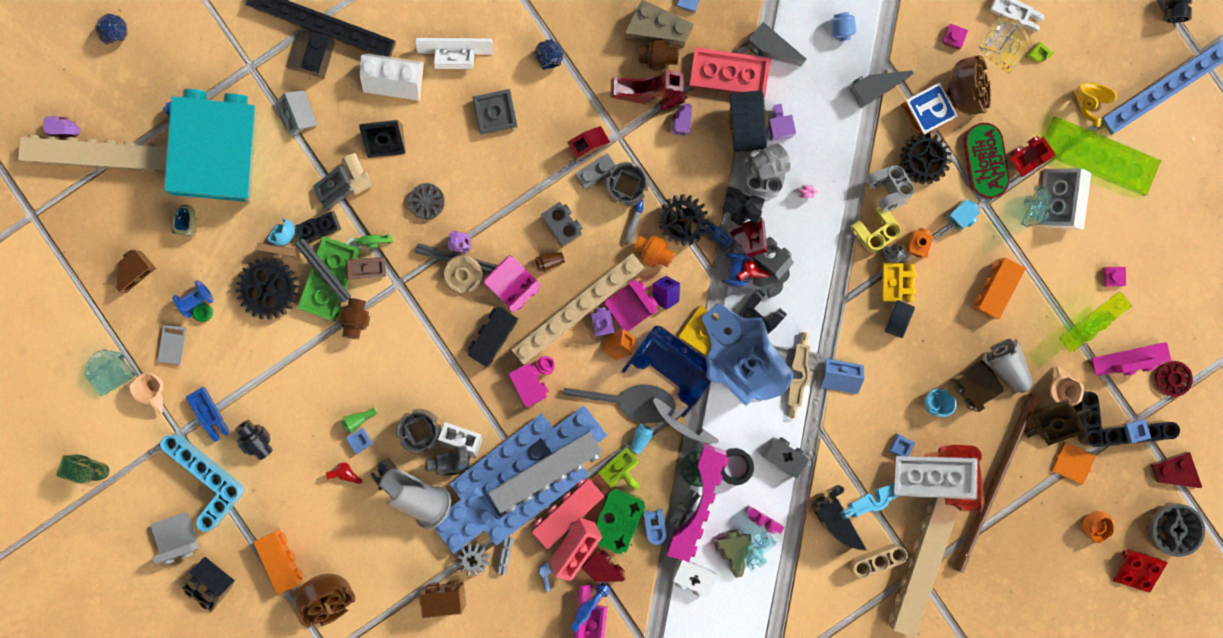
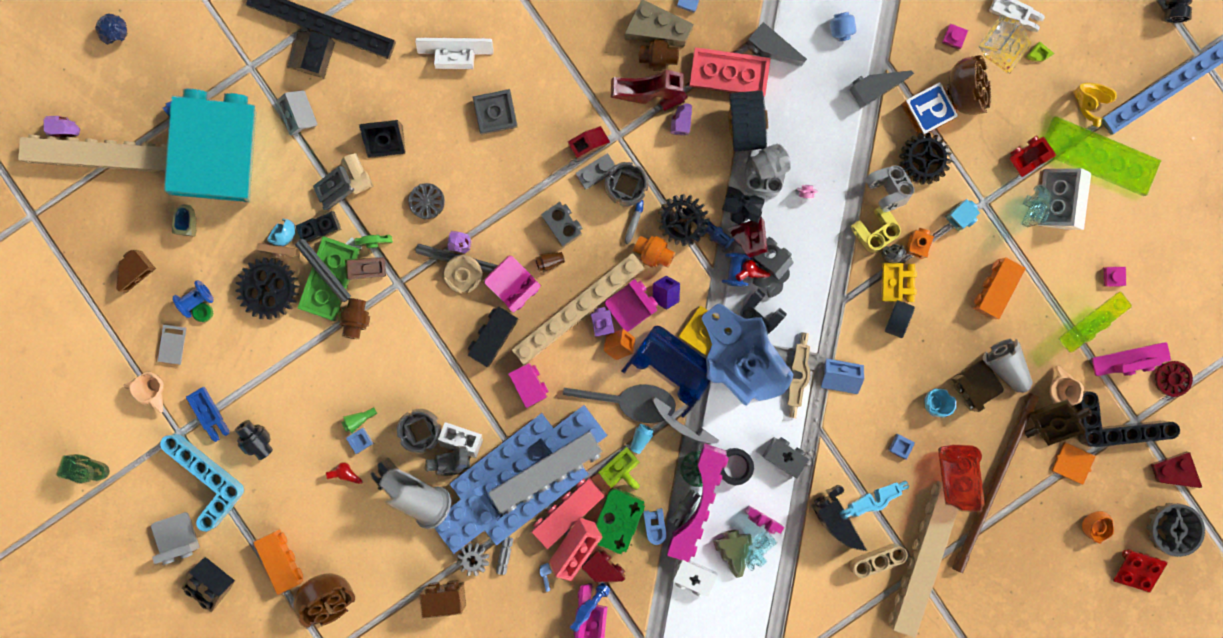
(107, 371): clear light blue slope -> none
(391, 76): white slope -> none
(545, 365): dark pink plate -> none
(549, 54): dark blue piece -> none
(780, 126): medium lavender brick -> none
(936, 477): white plate -> none
(986, 160): tile -> none
(1137, 431): medium blue tile -> none

